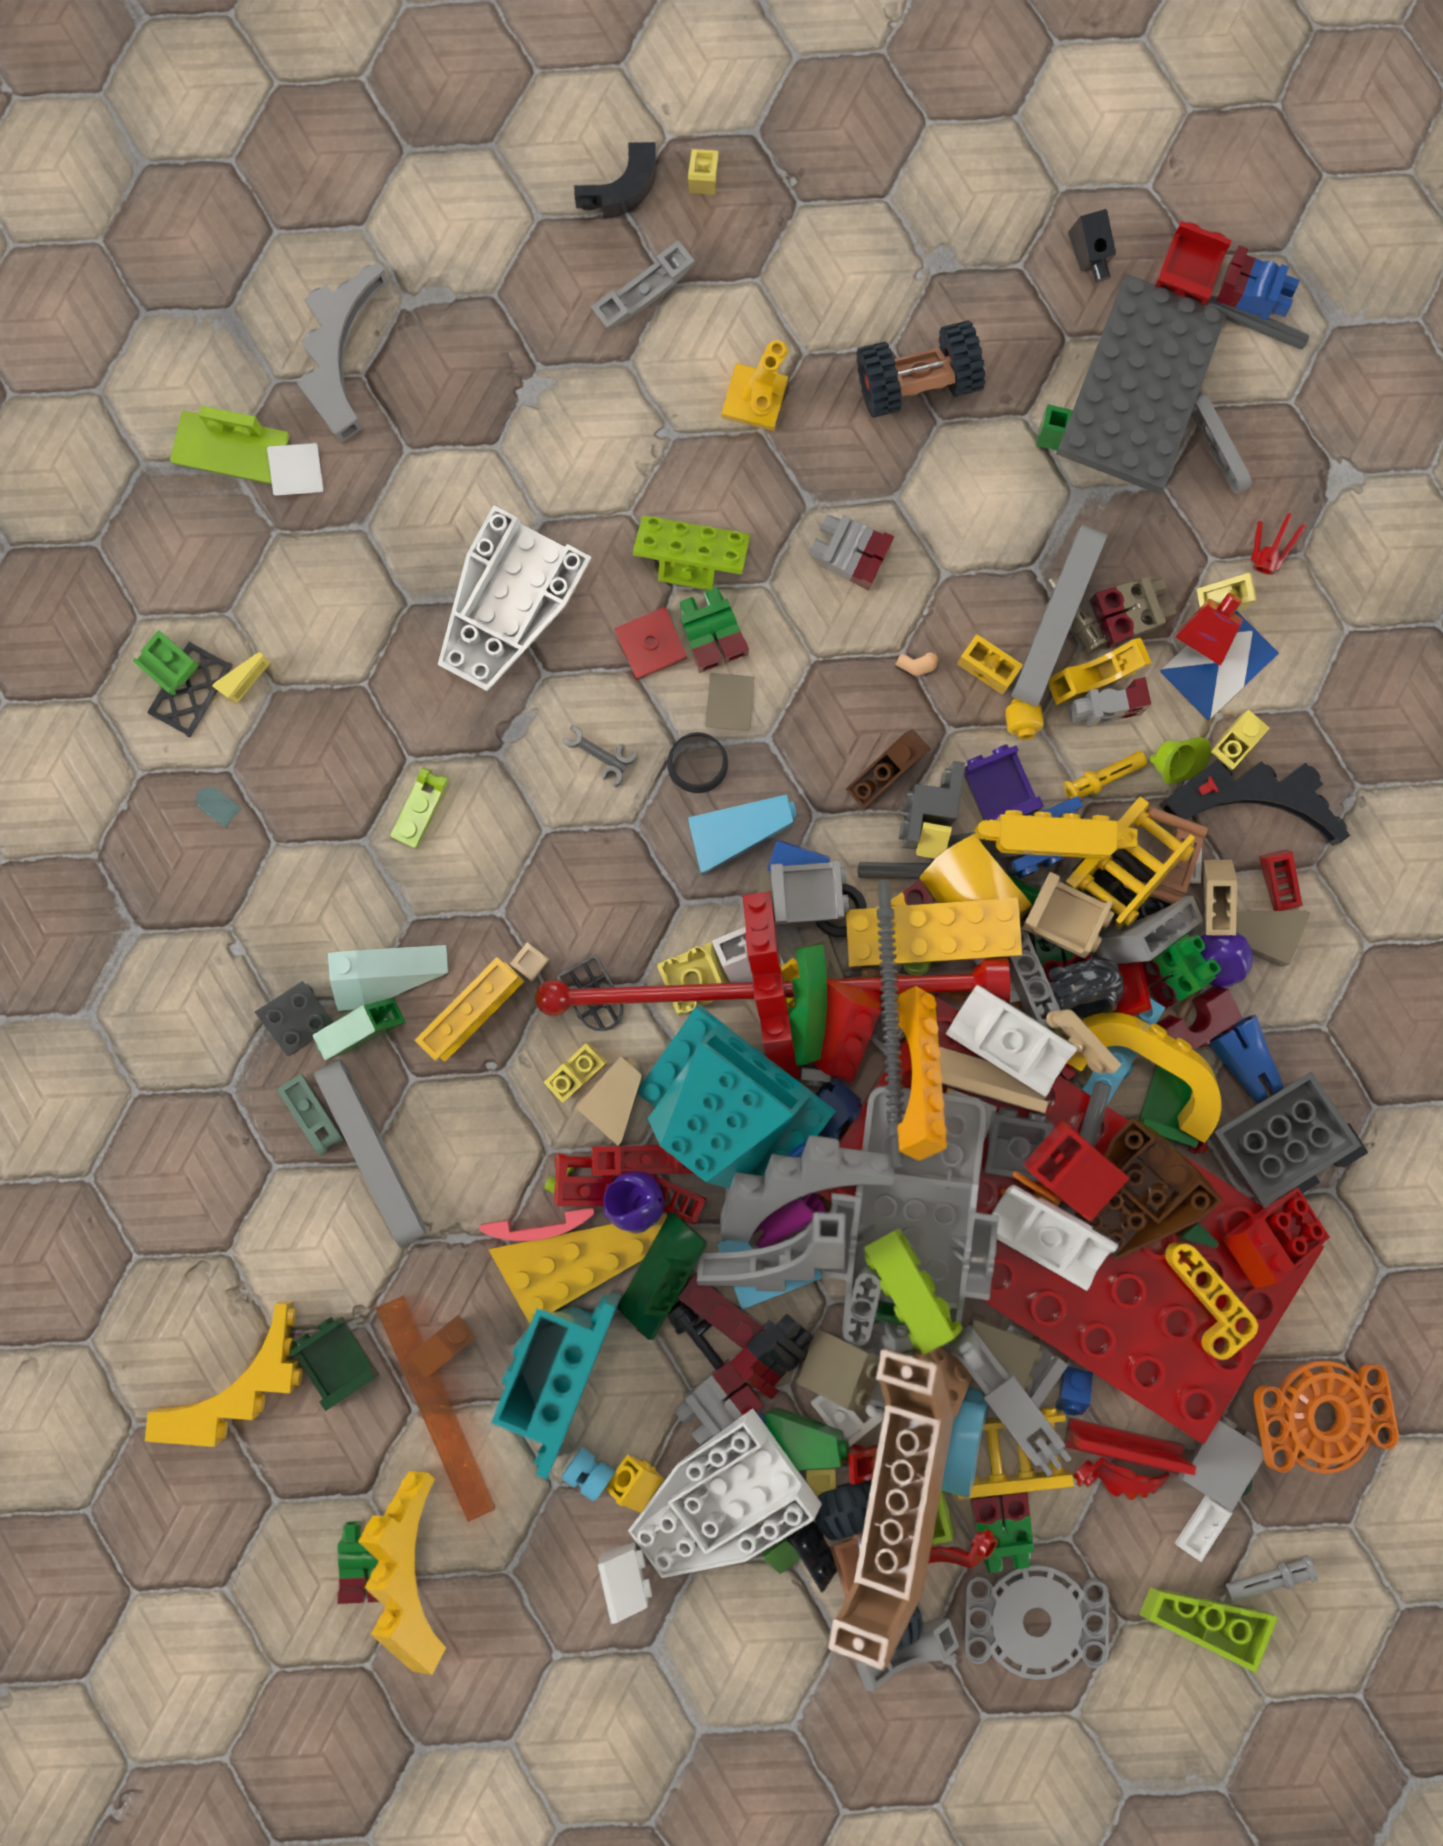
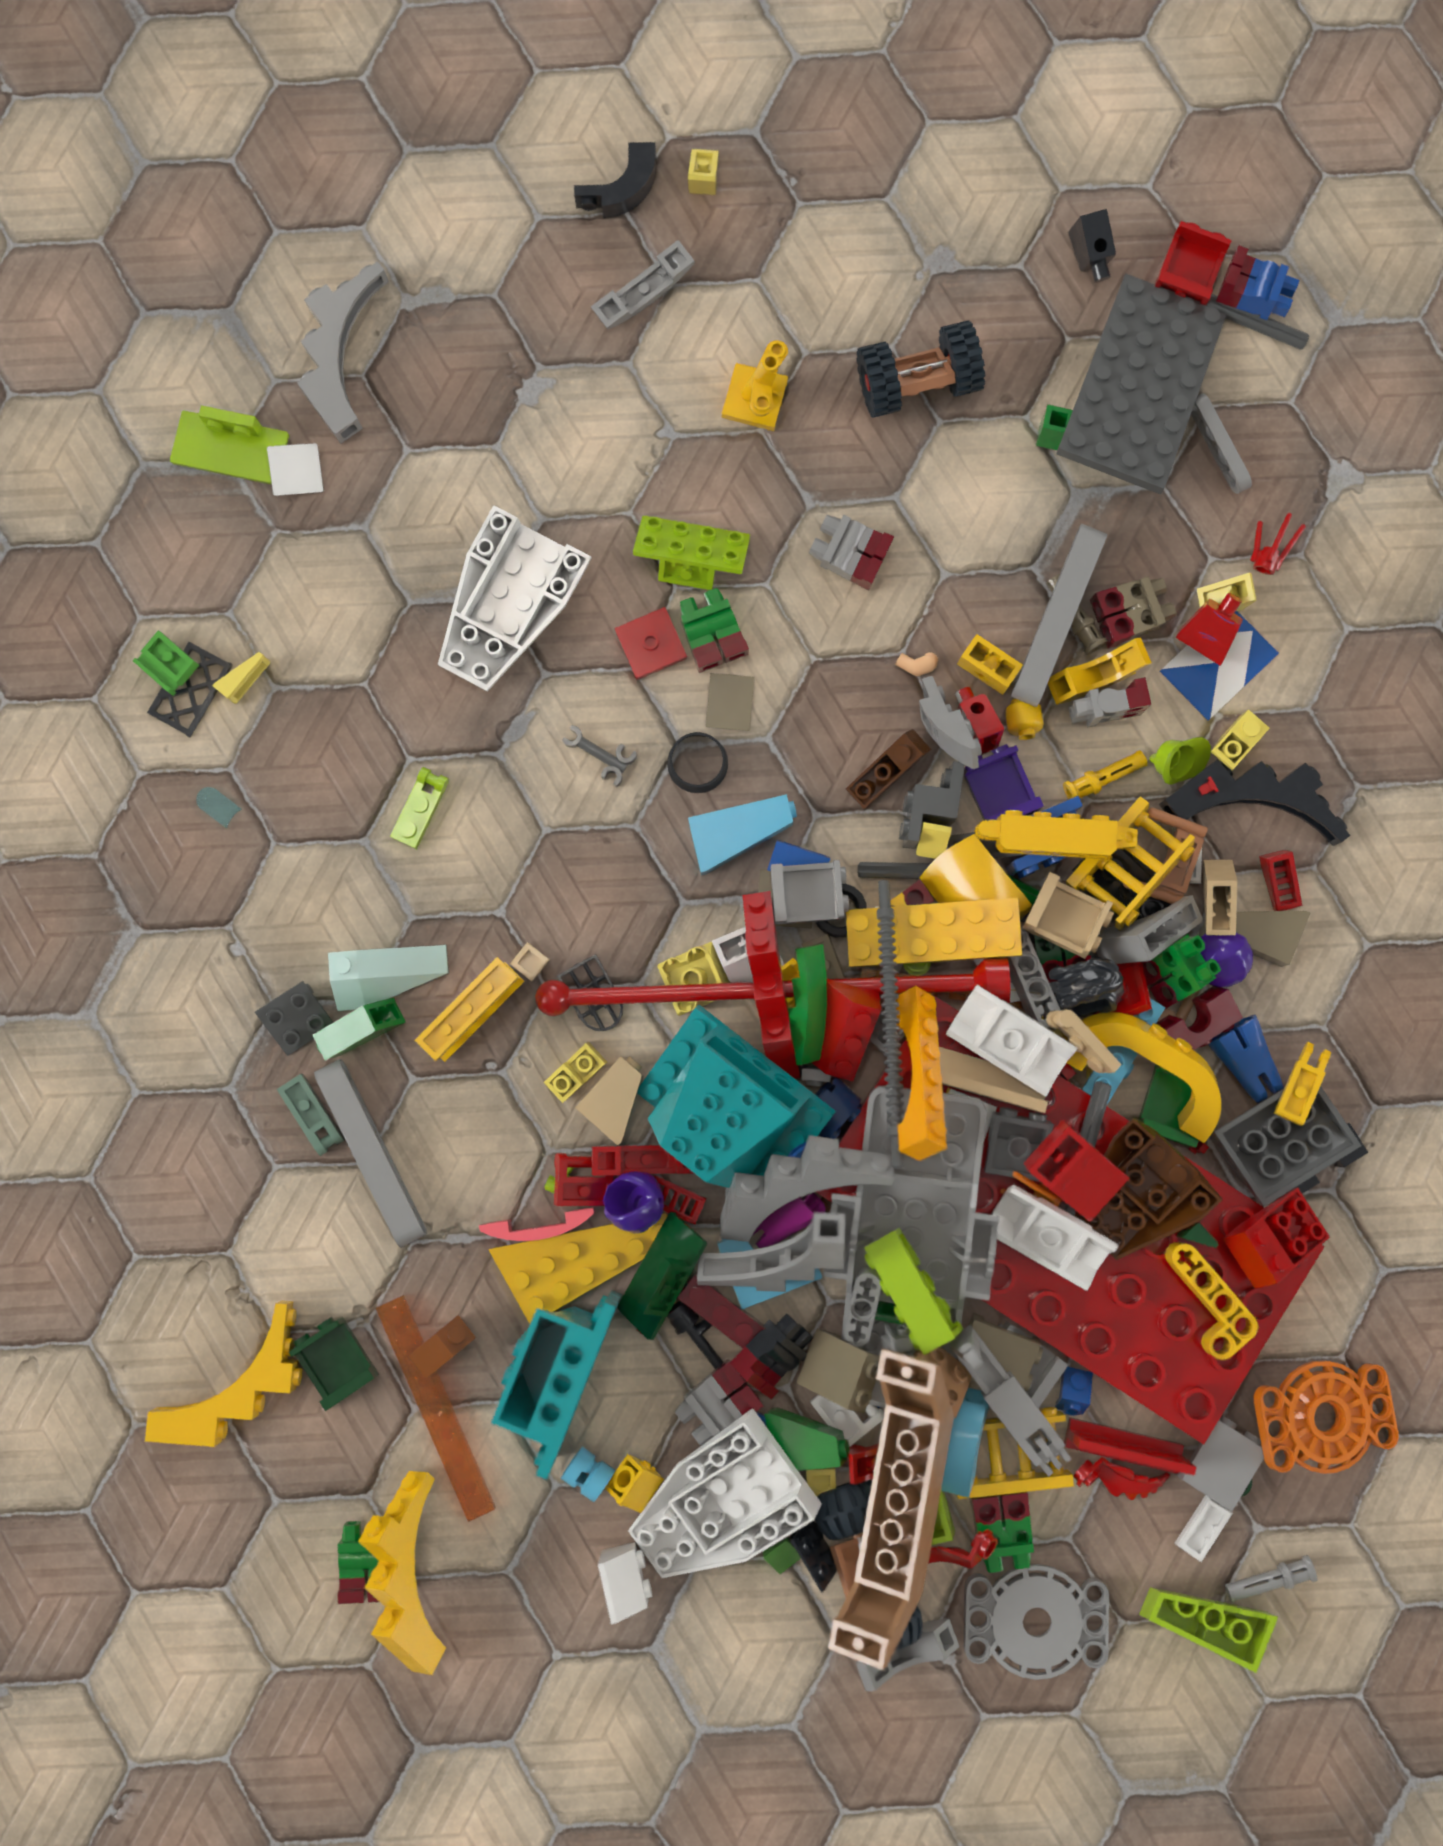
(948, 726): none -> light grey slope
(983, 718): none -> red torso
(1302, 1086): none -> yellow hinge

